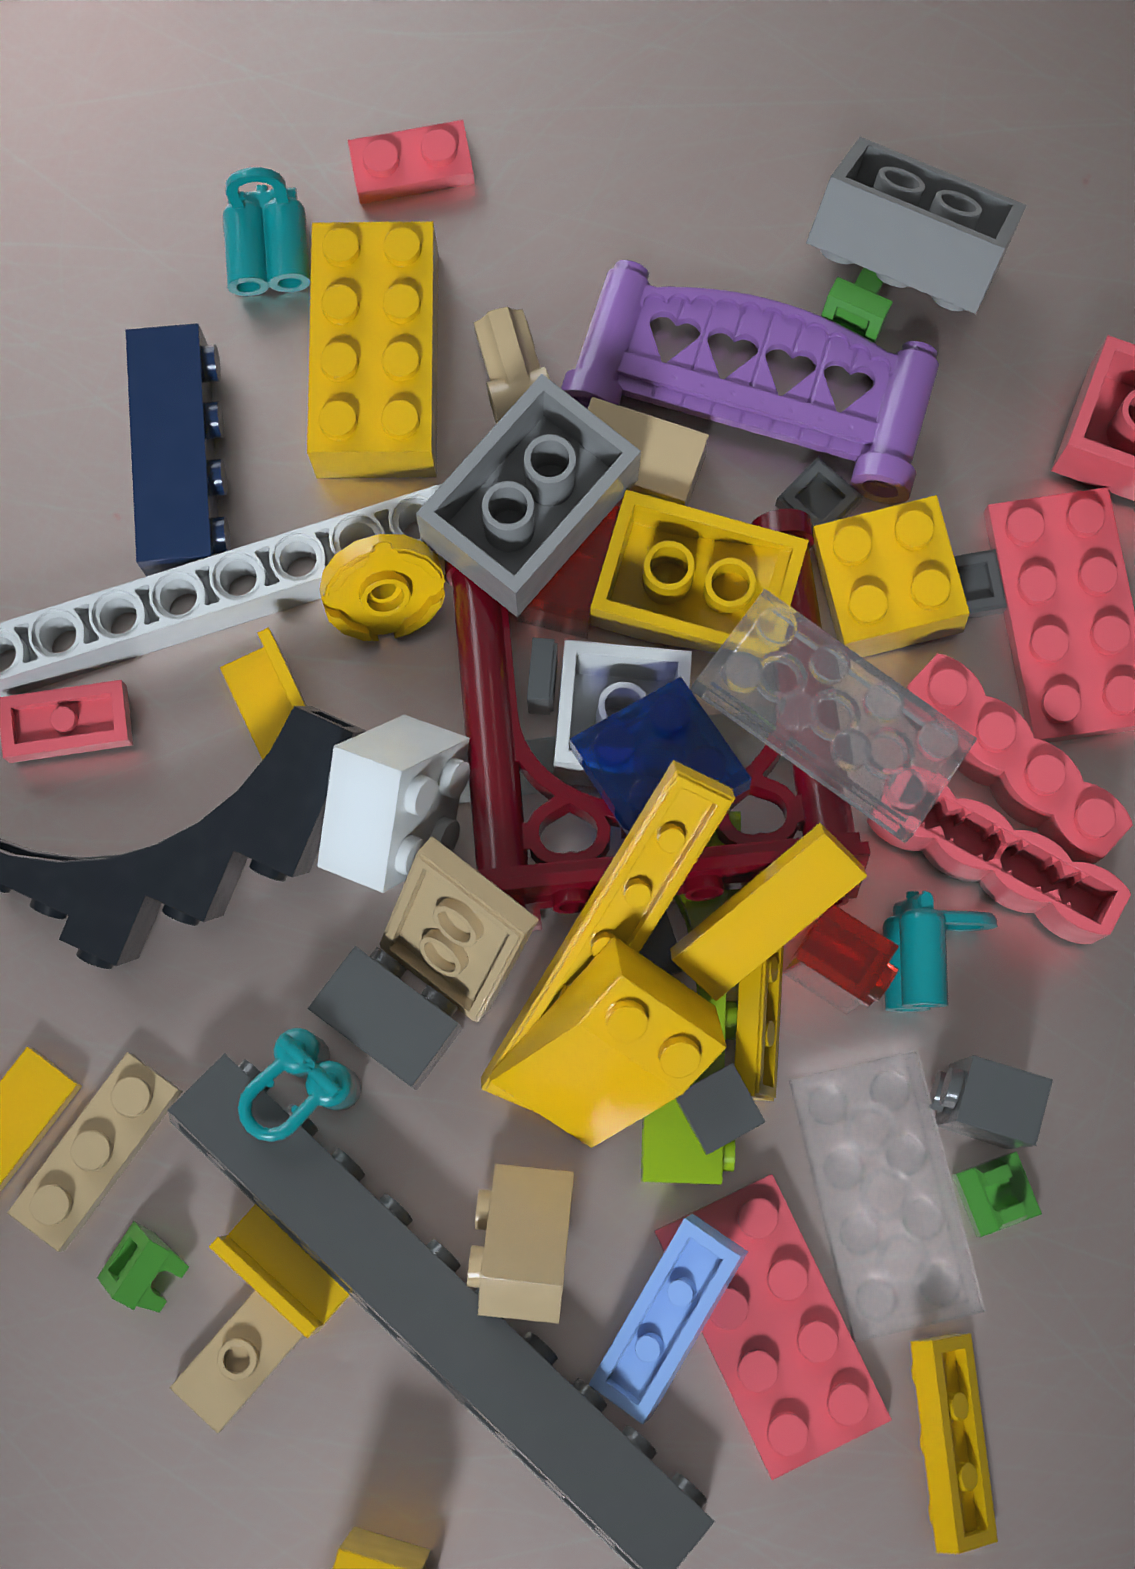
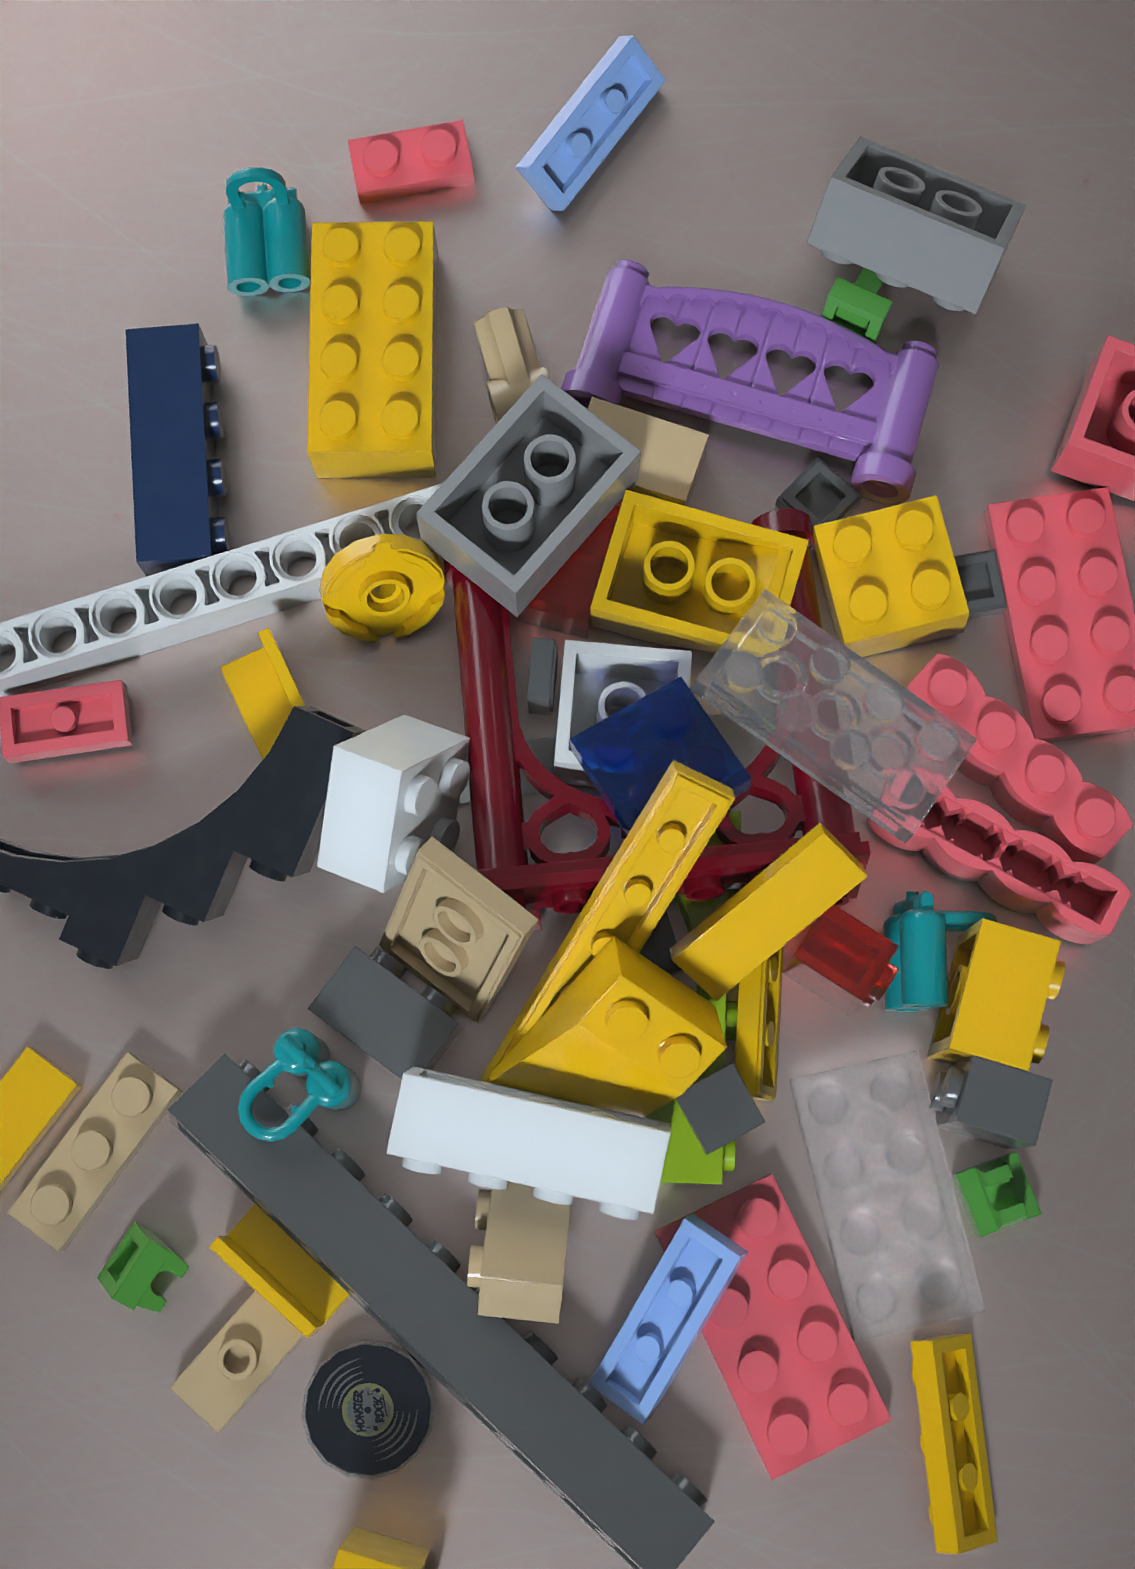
(368, 1409): none -> black tile
(530, 1141): none -> white brick
(591, 123): none -> light blue plate
(998, 996): none -> yellow brick

